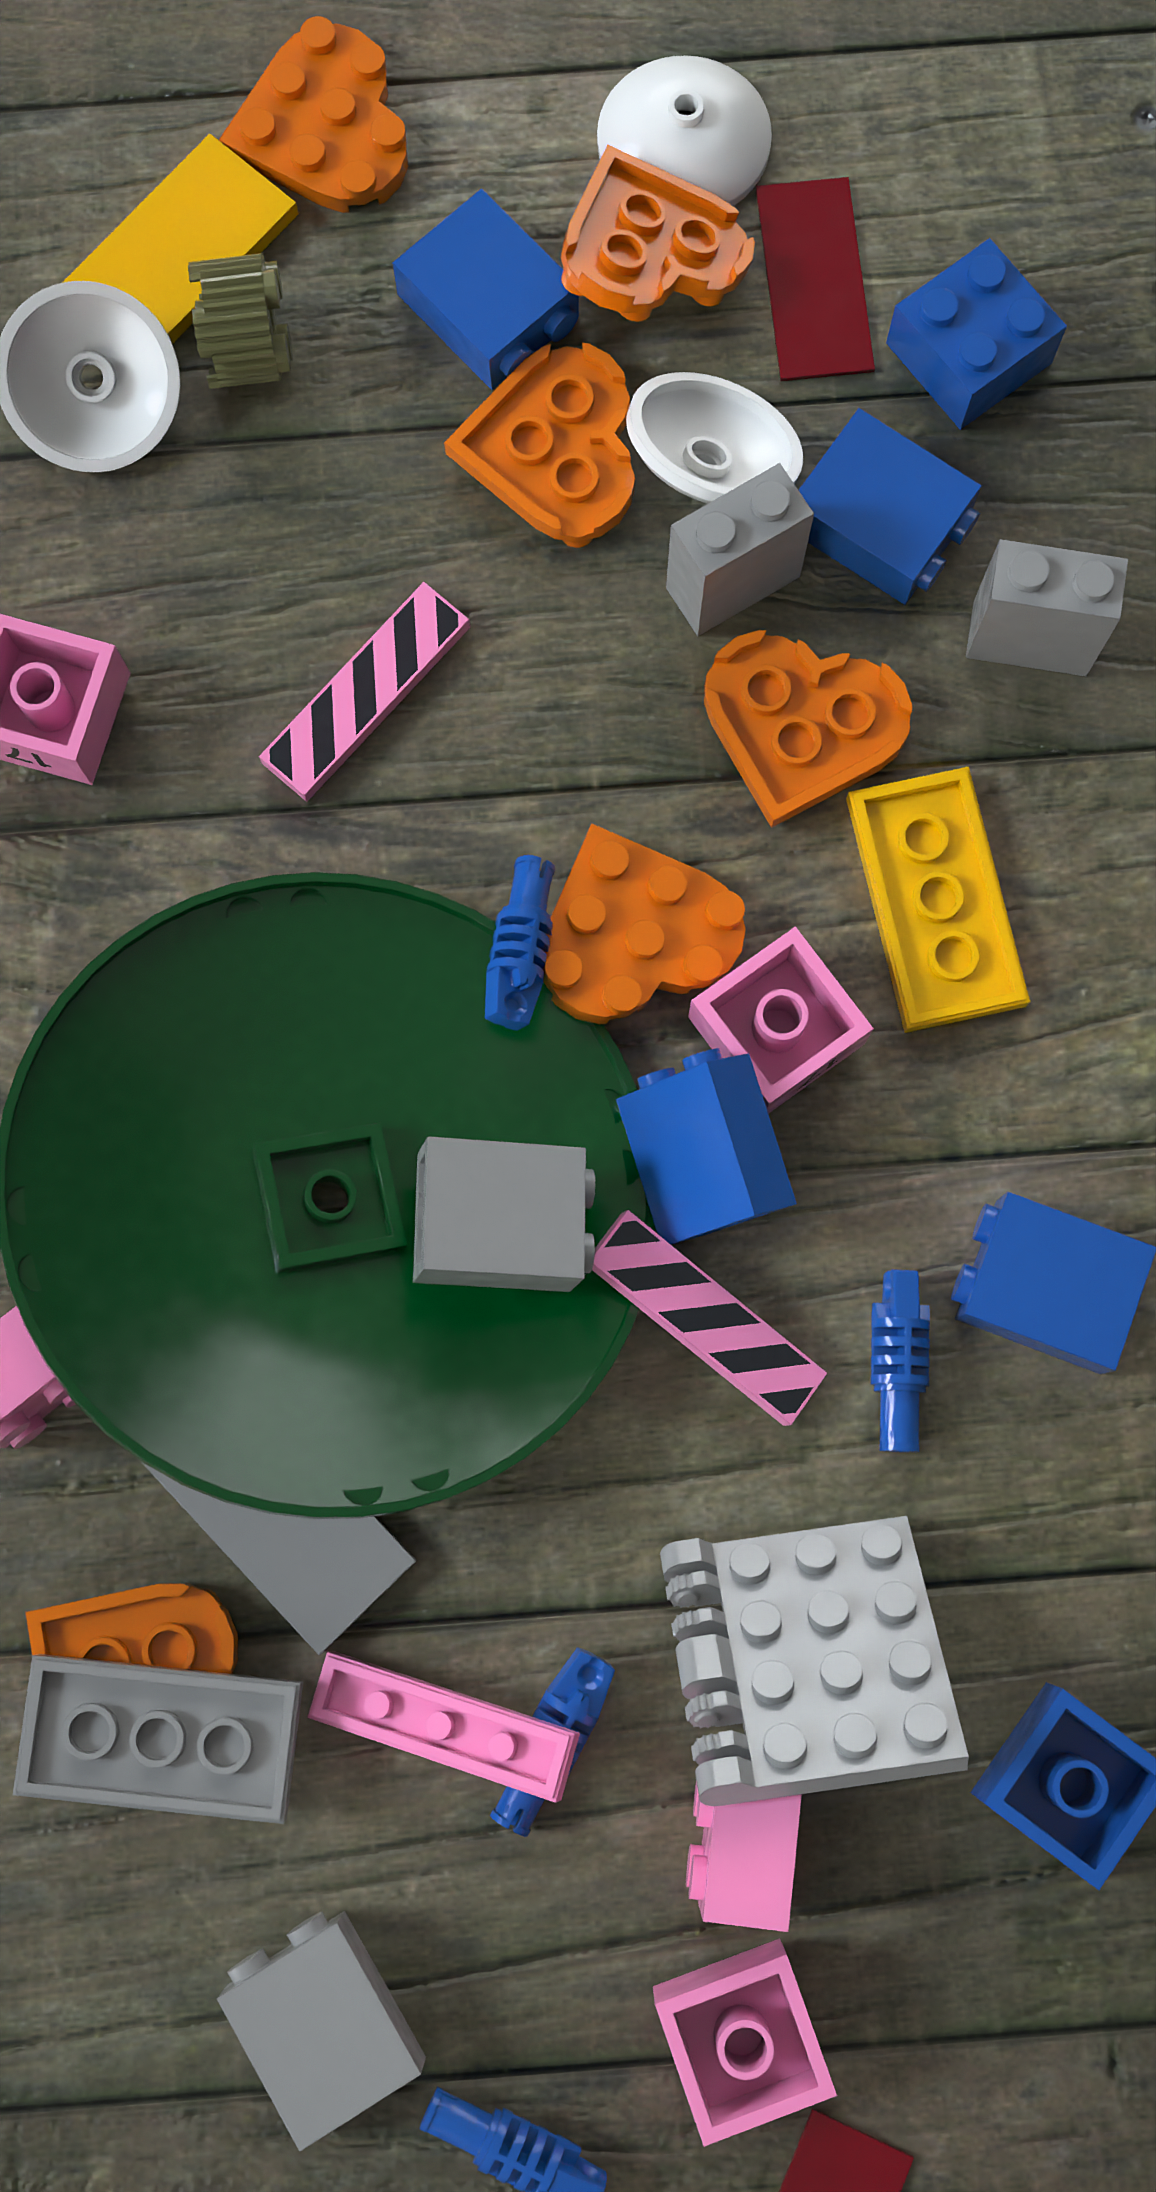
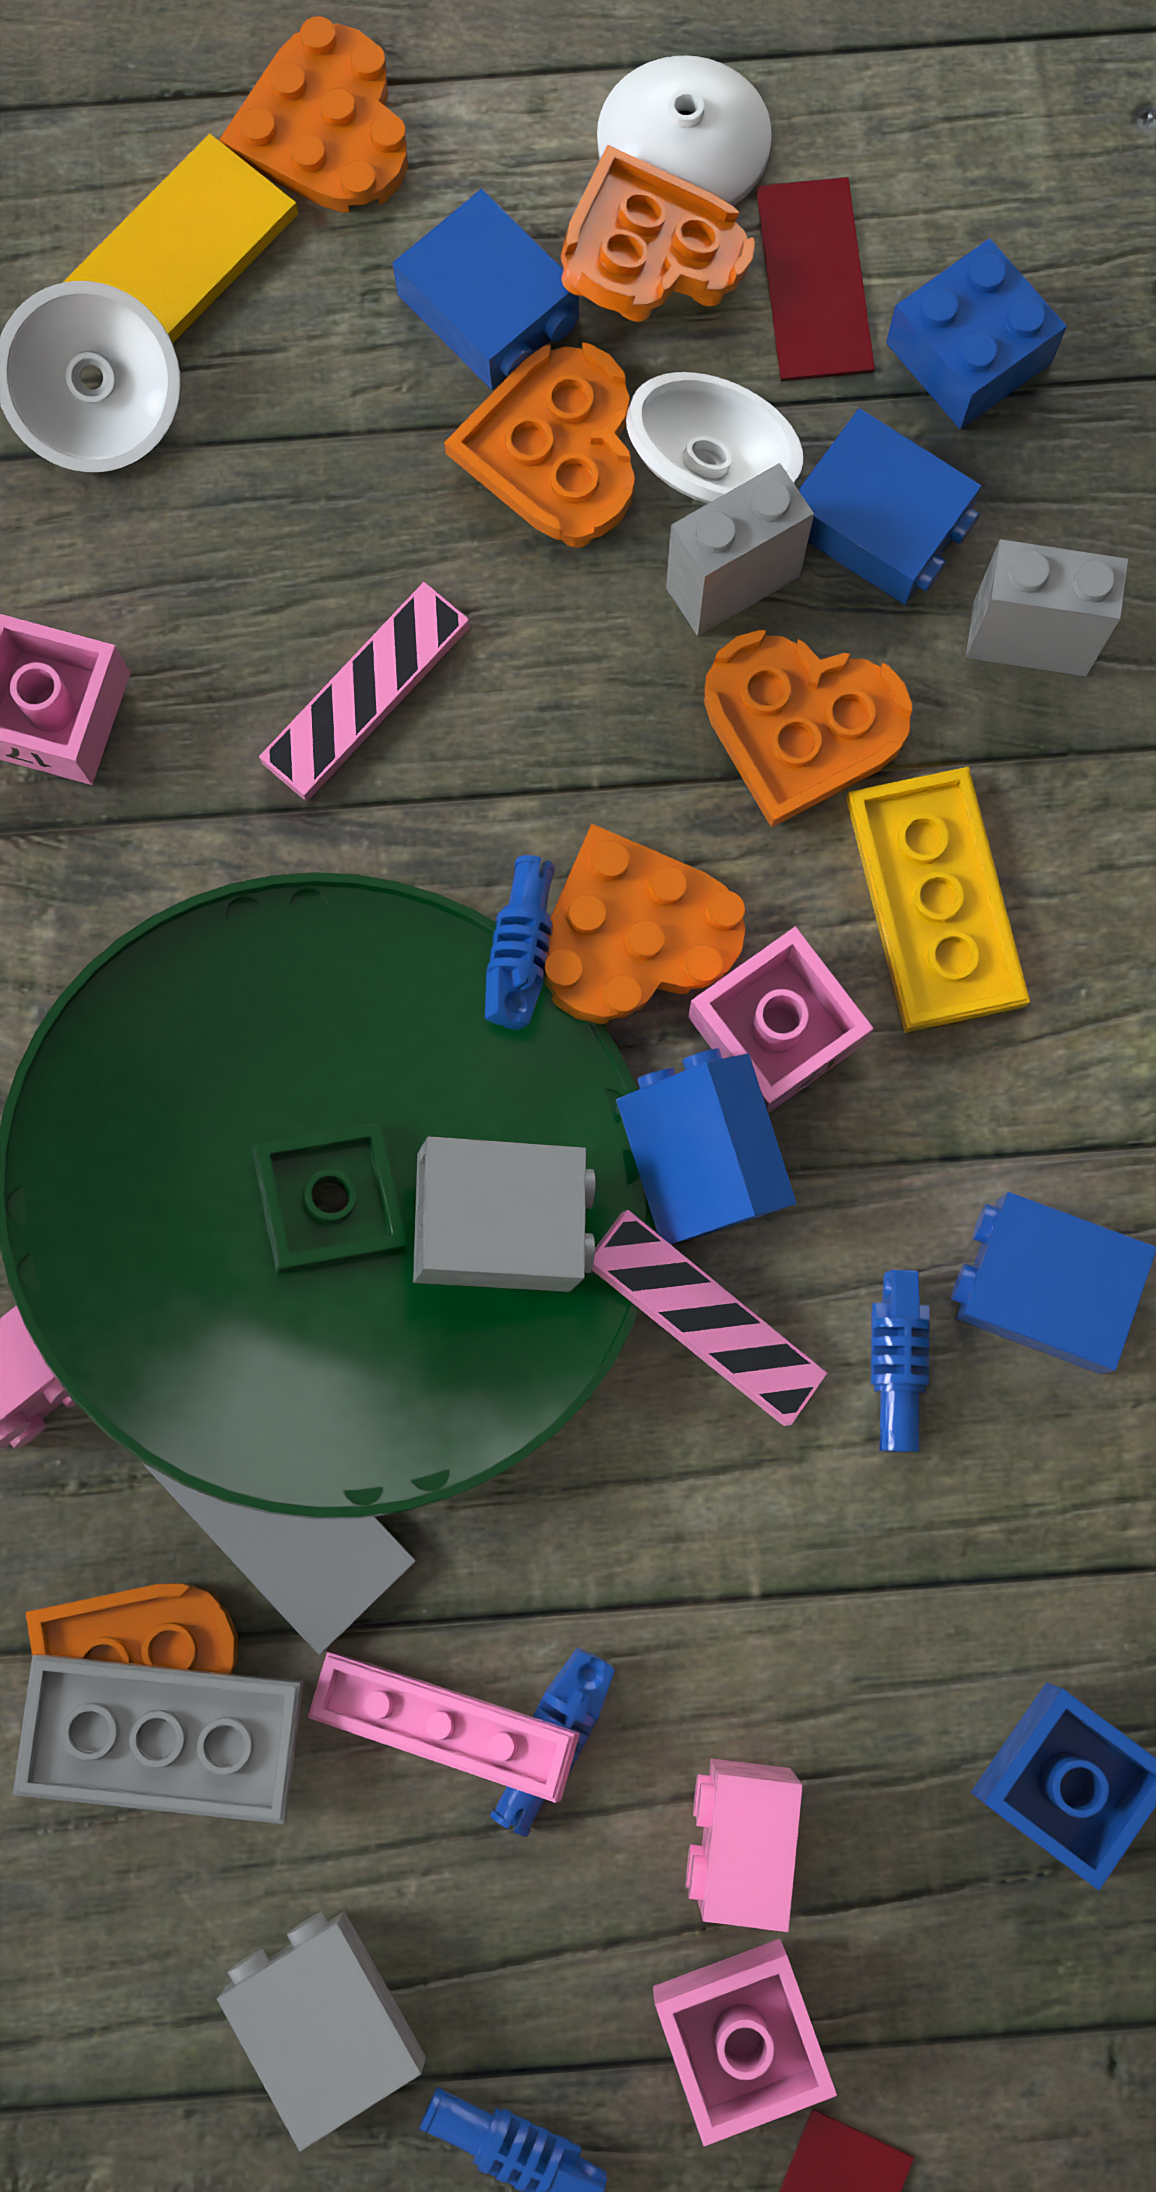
(238, 320): olive brick -> none
(817, 1655): hinge -> none

